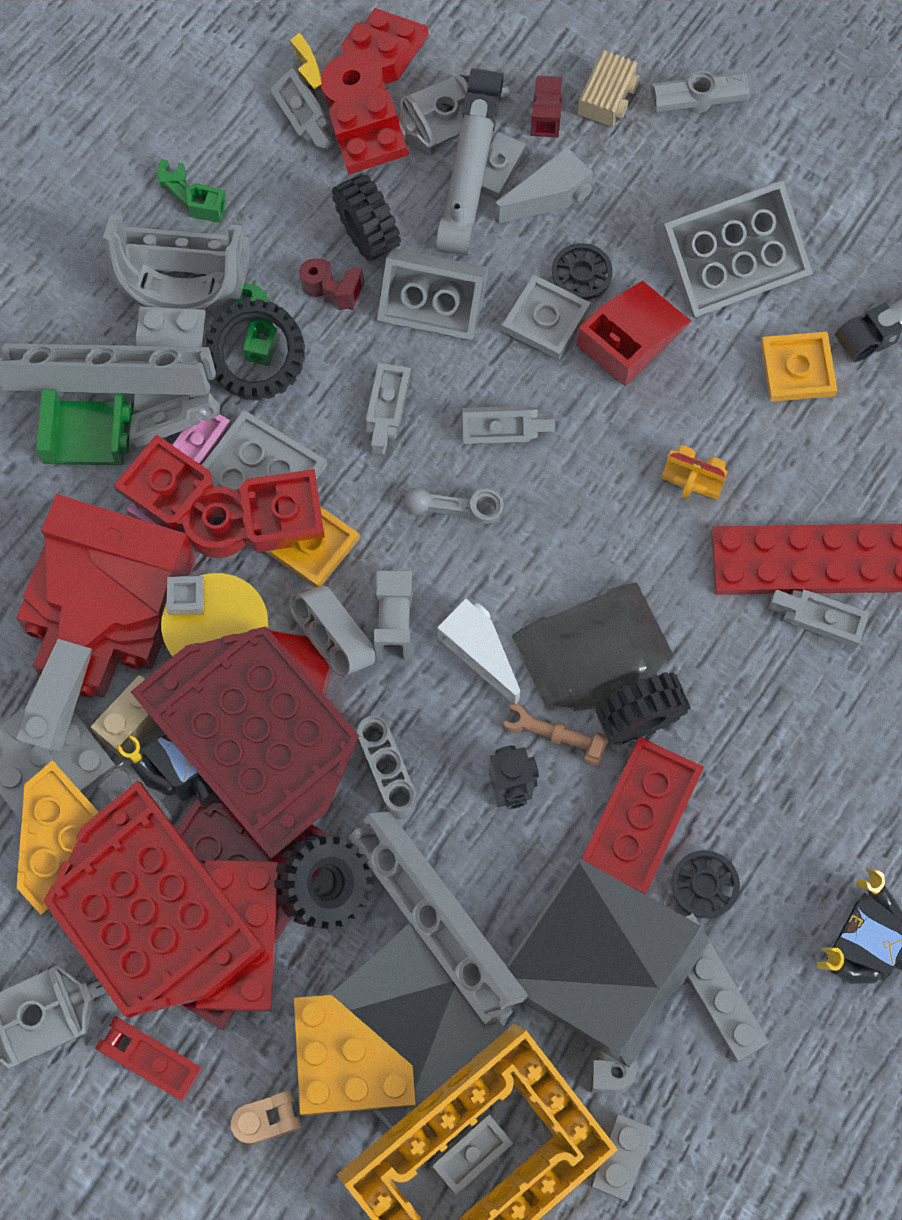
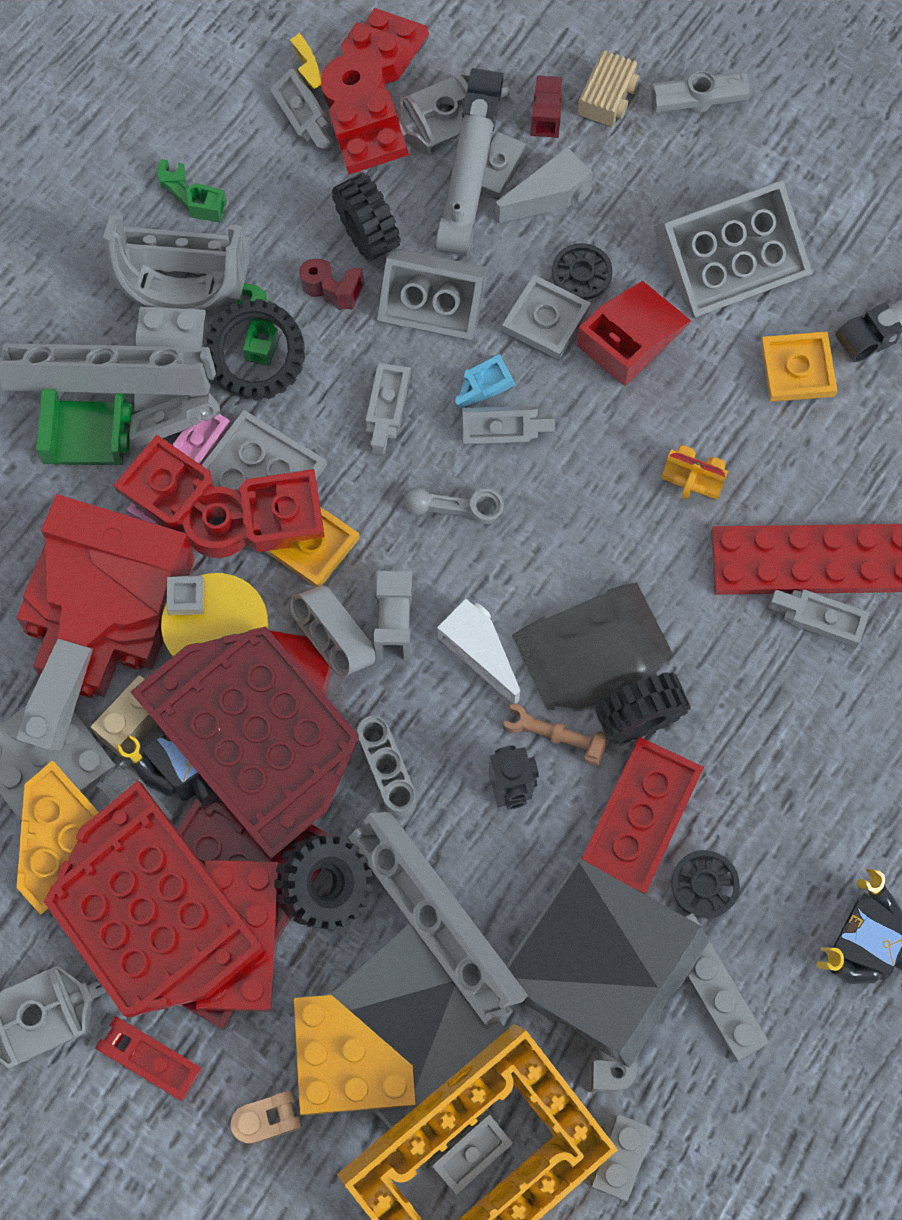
(484, 382): none -> medium azure slope

